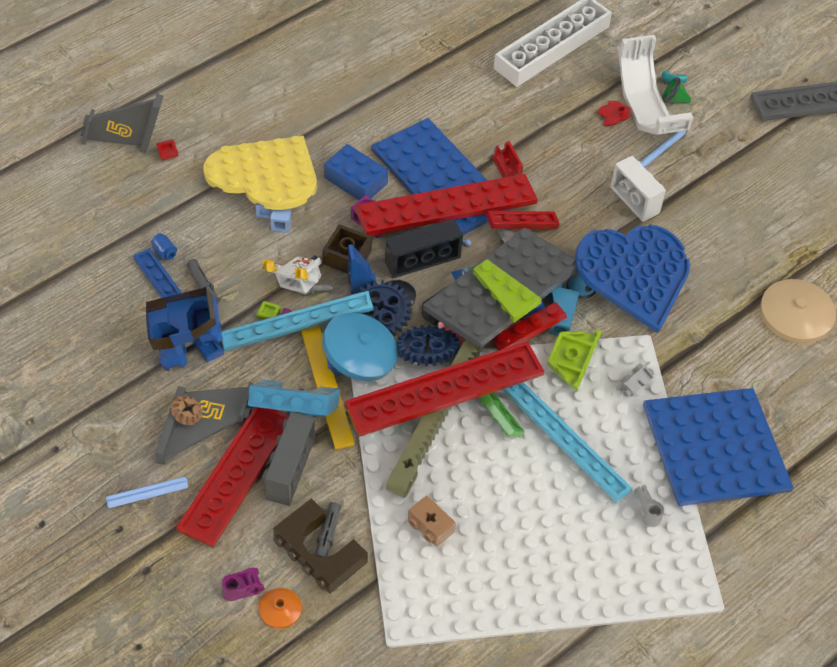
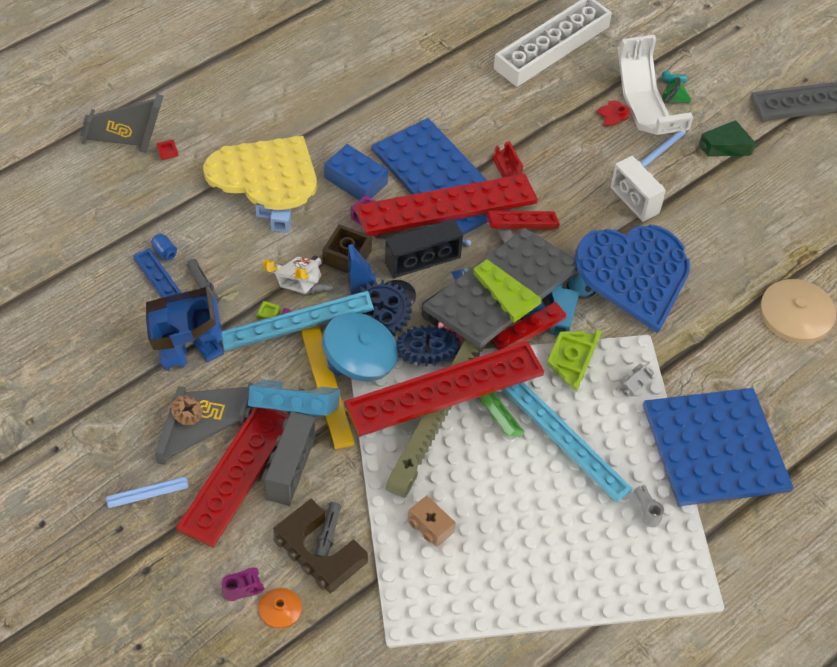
(727, 141): none -> dark green slope

